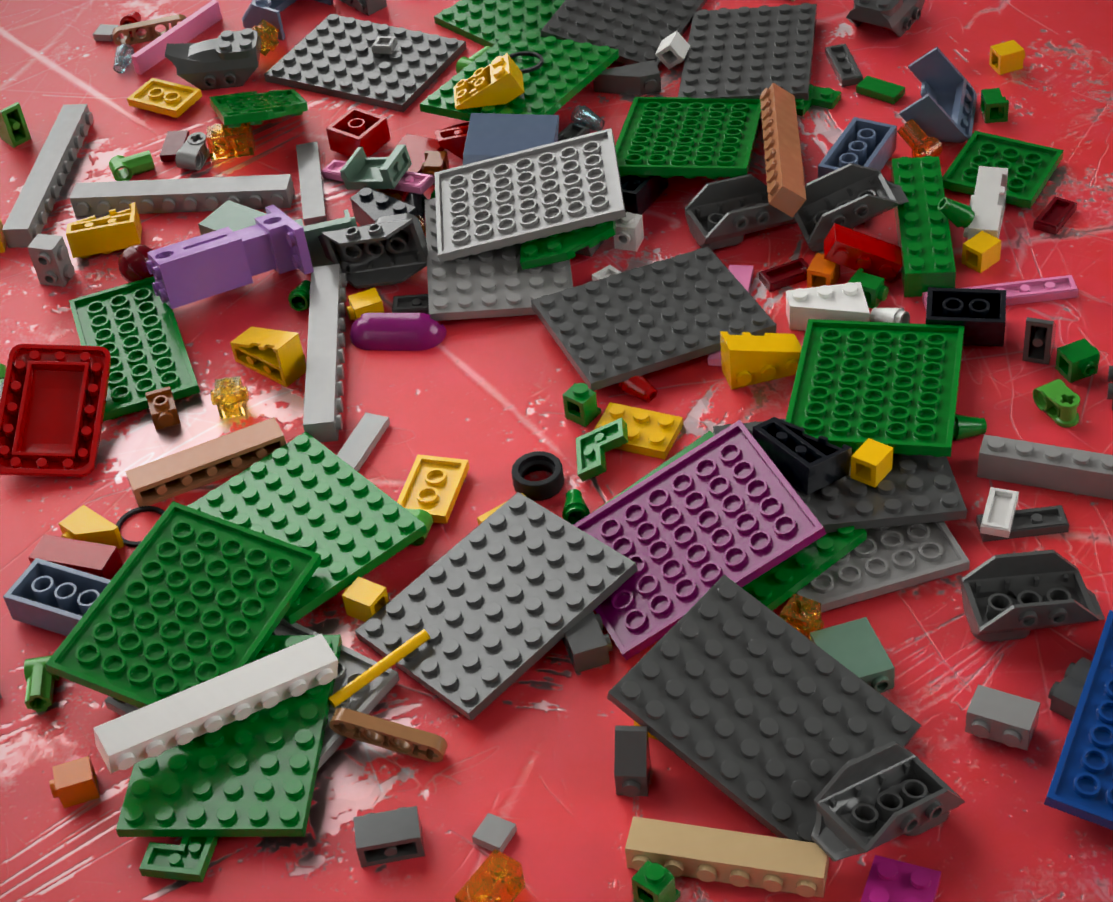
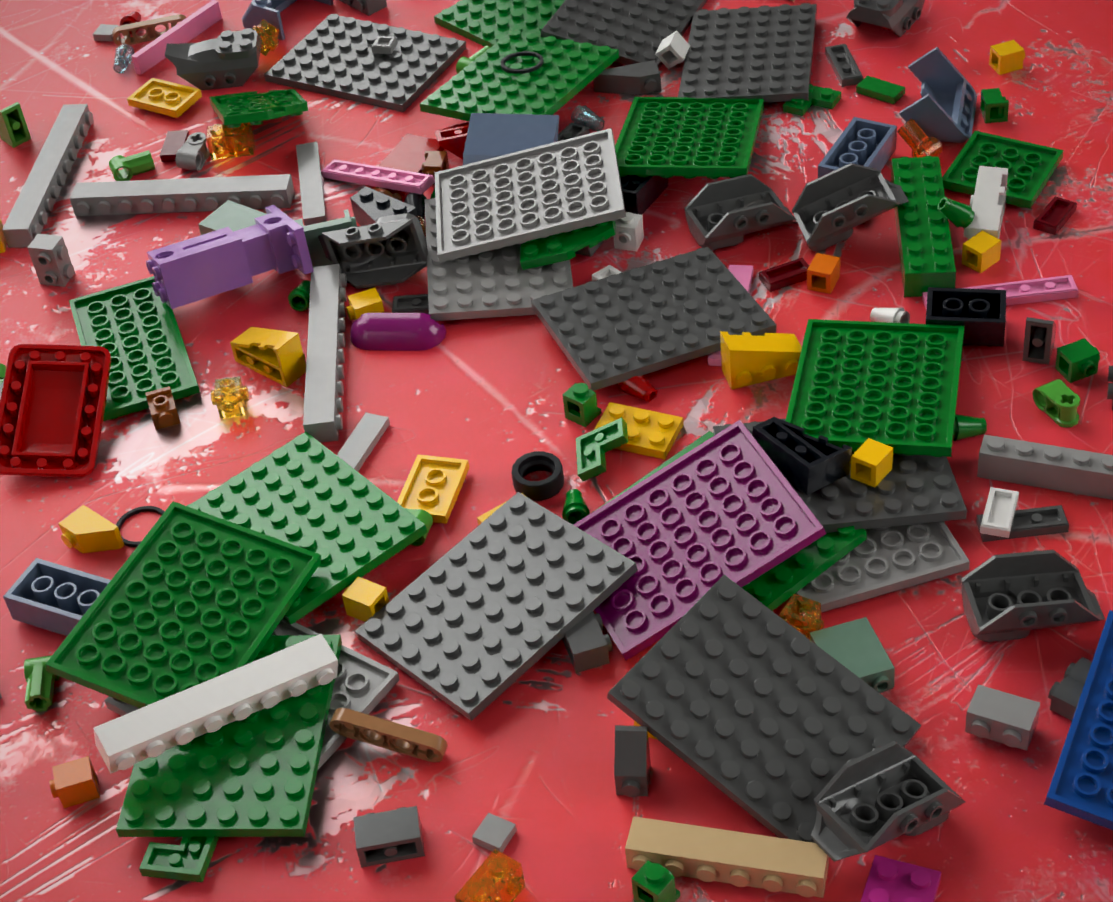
(80, 555): brick -> none
(104, 234): yellow wedge -> none
(133, 263): dark red piece -> none
(204, 463): nougat brick -> none
(356, 130): red brick -> none
(375, 171): sand green panel -> none
(379, 668): yellow bar -> none
(490, 85): yellow slope -> none
(782, 150): nougat brick -> none
(826, 302): white wedge -> none
(862, 251): red brick -> none
(872, 287): green brick -> none

